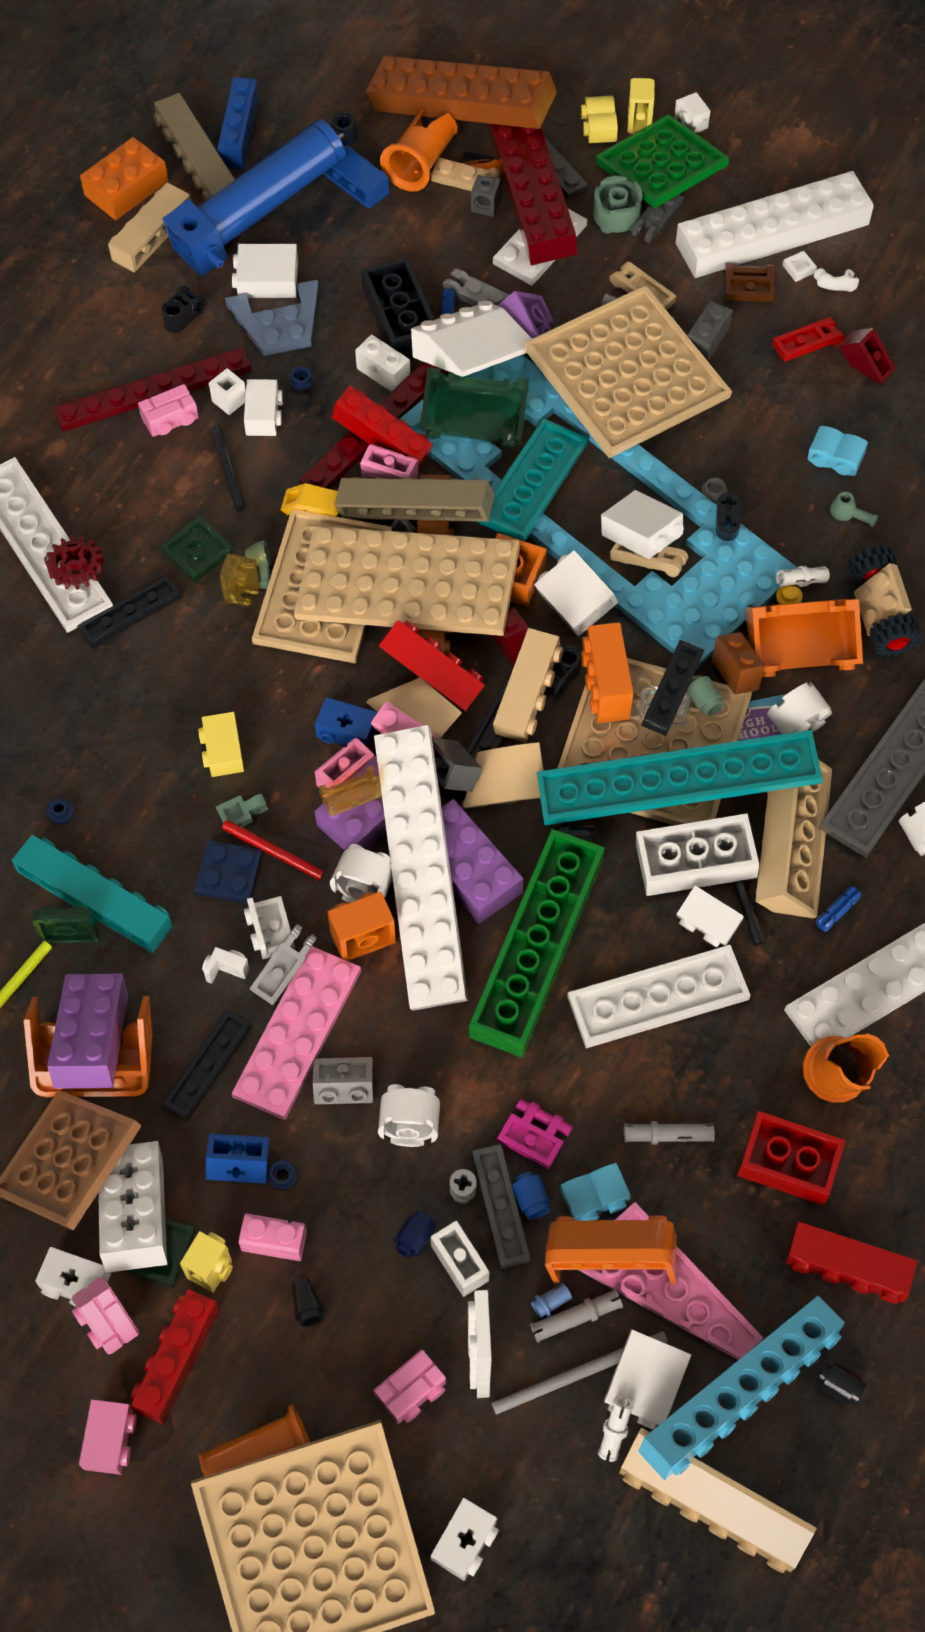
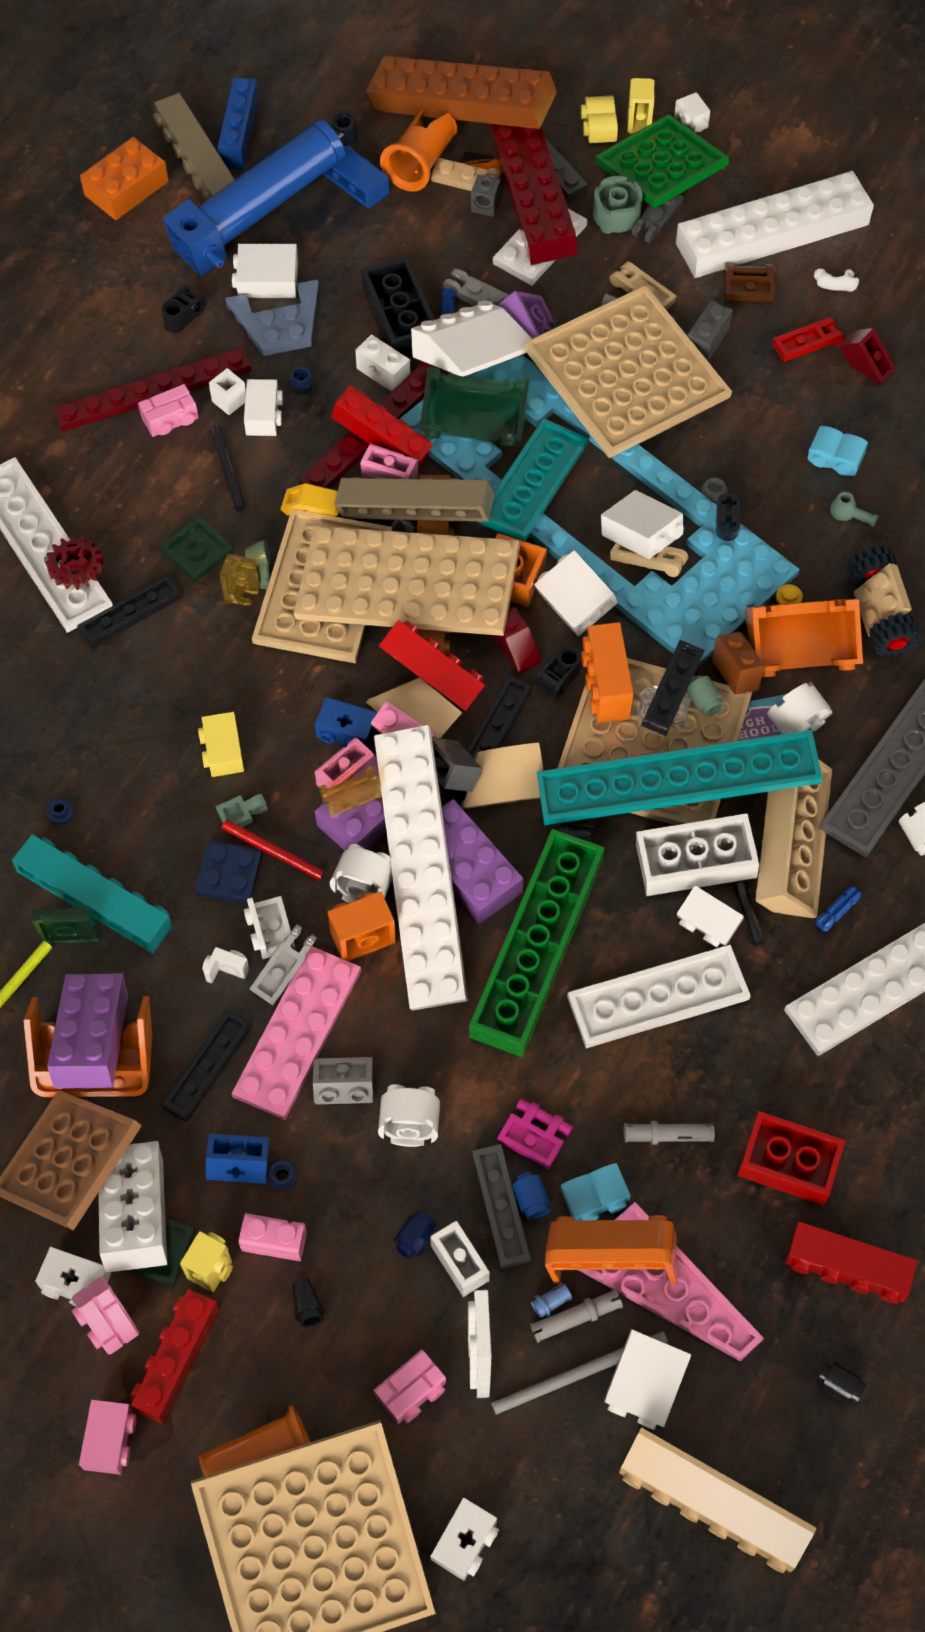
(146, 229): tan brick -> none
(456, 1180): light grey bush -> none
(527, 685): tan brick -> none
(615, 1428): white pin -> none
(670, 1458): medium azure brick -> none
(799, 266): white tile -> none
(802, 576): white pin -> none
(827, 1078): orange piece -> none

